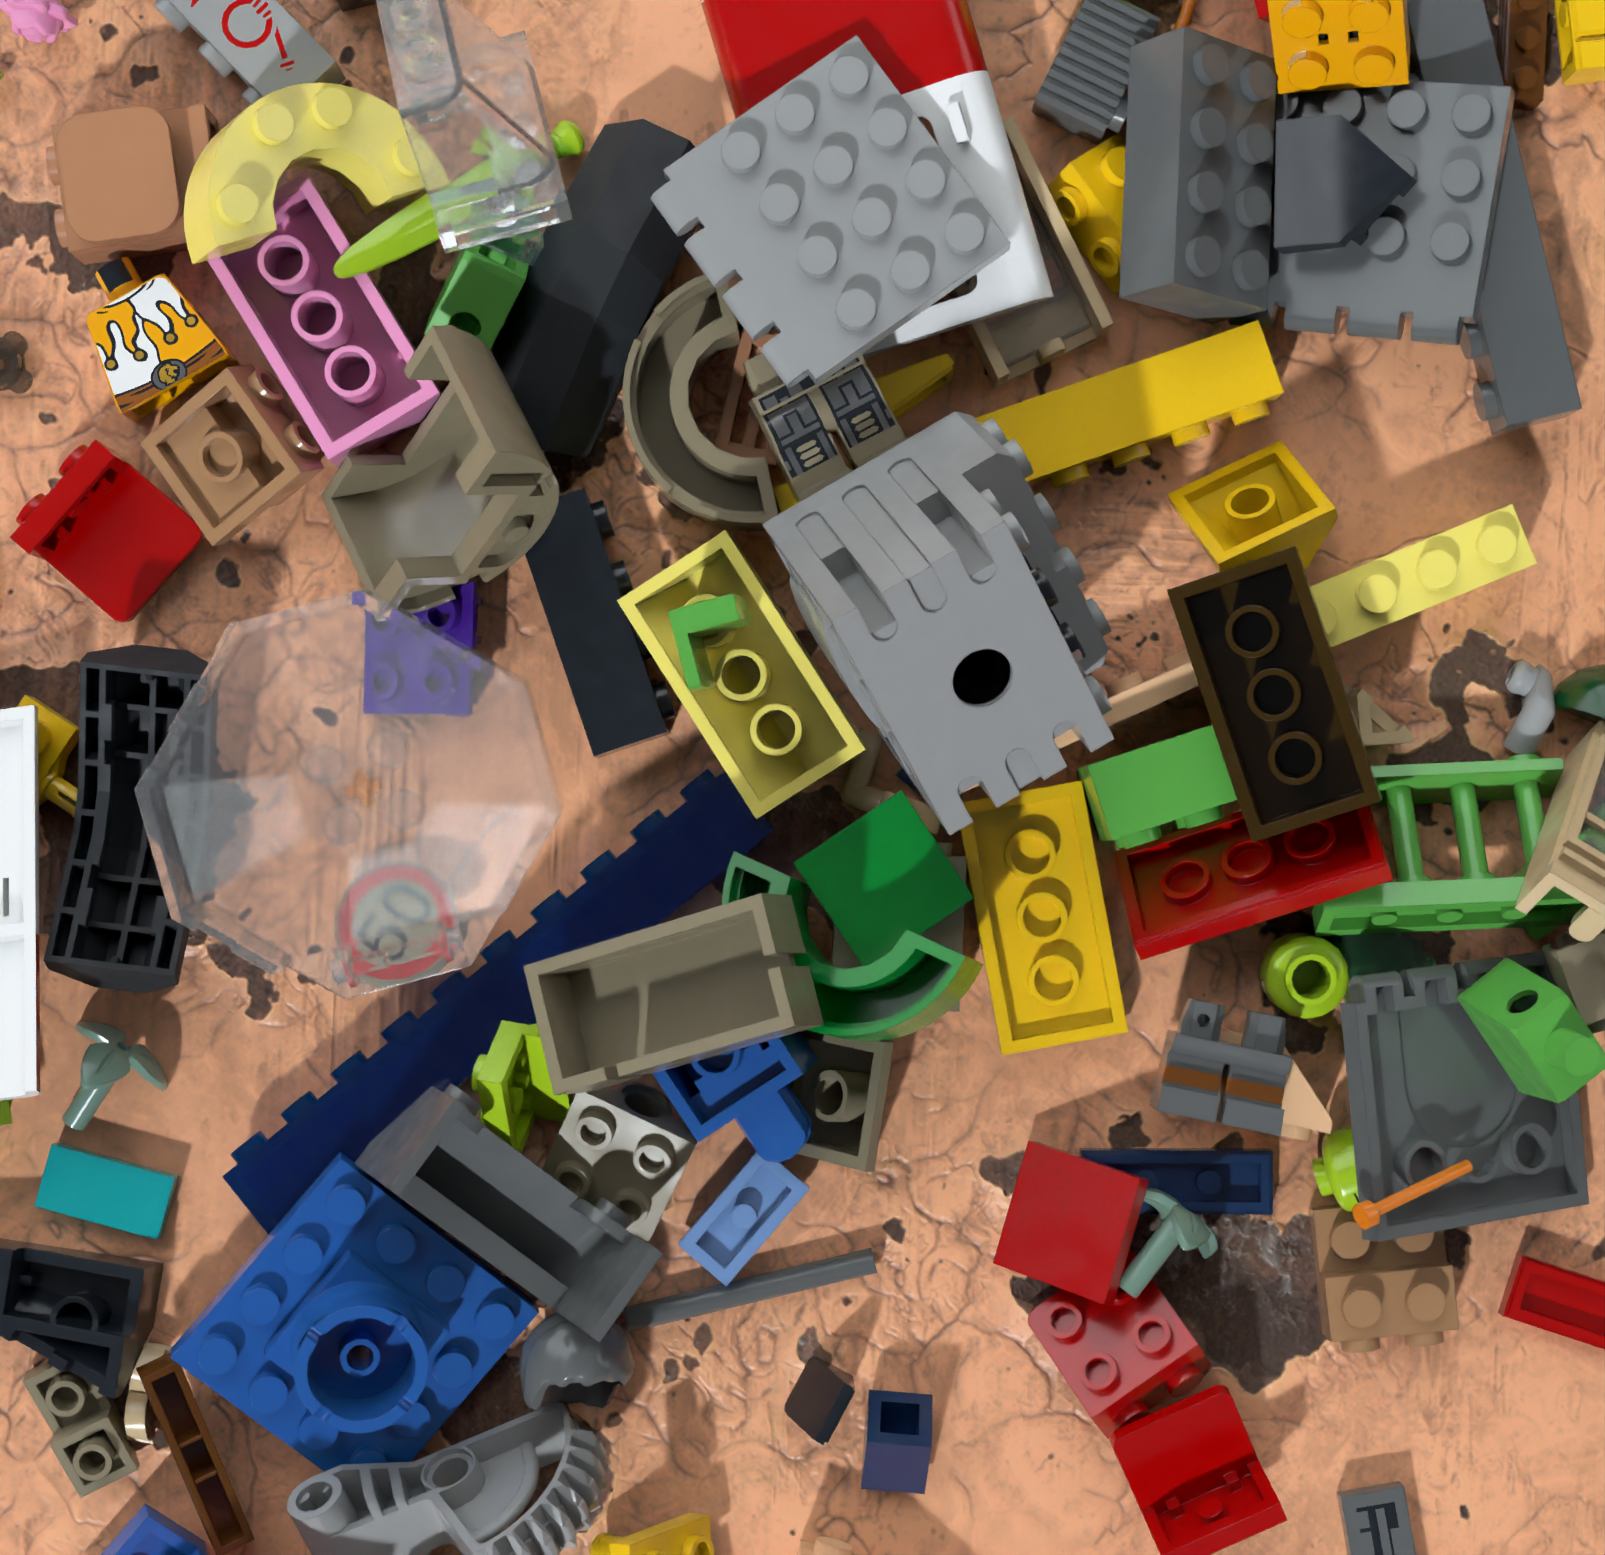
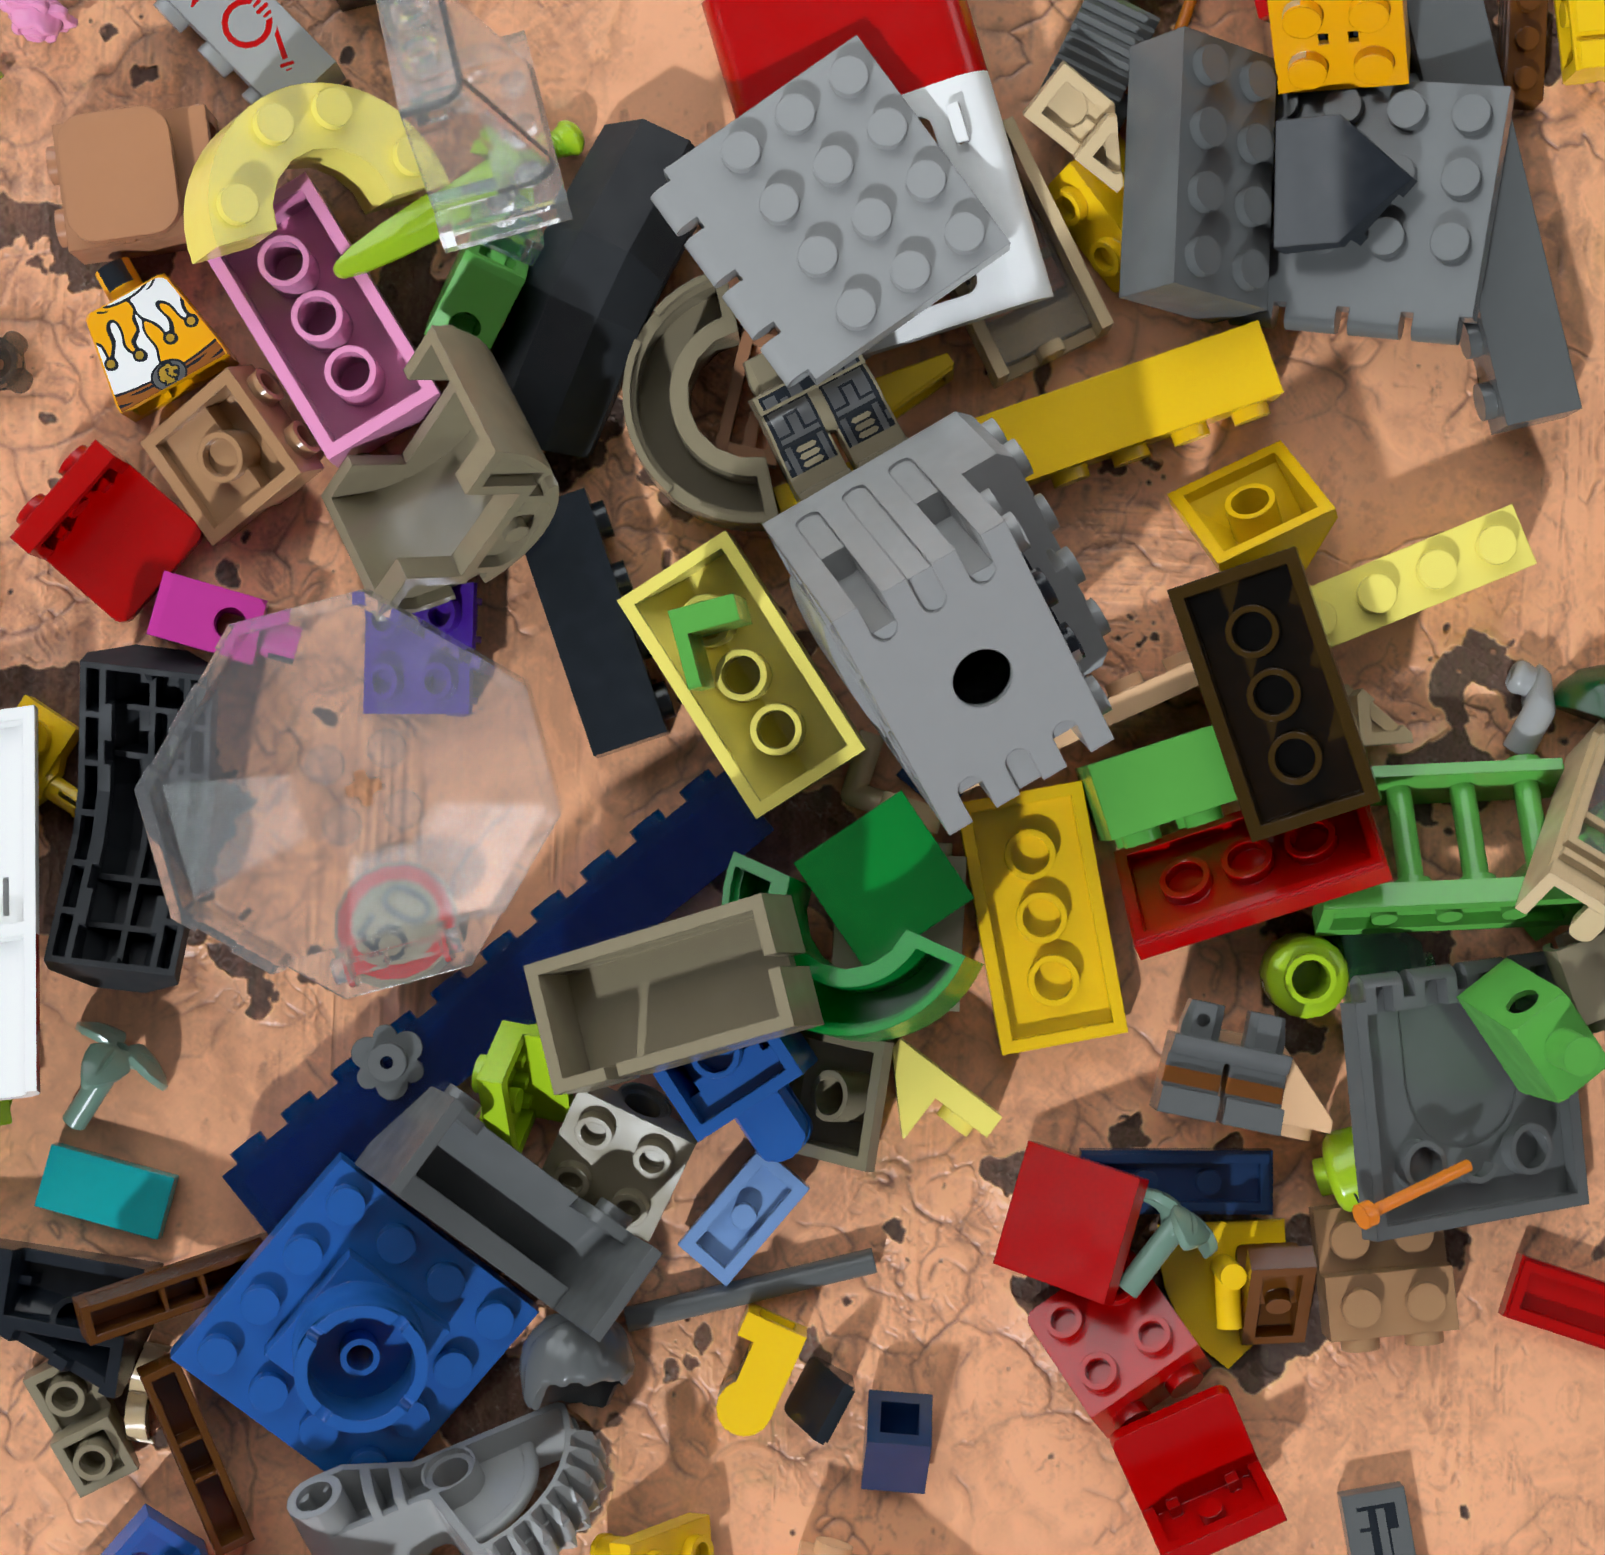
(160, 1292): none -> reddish brown piece
(190, 611): none -> dark pink torso
(402, 1048): none -> dark grey plant
(753, 1391): none -> yellow leg
(922, 1080): none -> light yellow slope
(1080, 121): none -> tan slope
(1209, 1289): none -> yellow shield
(1276, 1292): none -> reddish brown slope

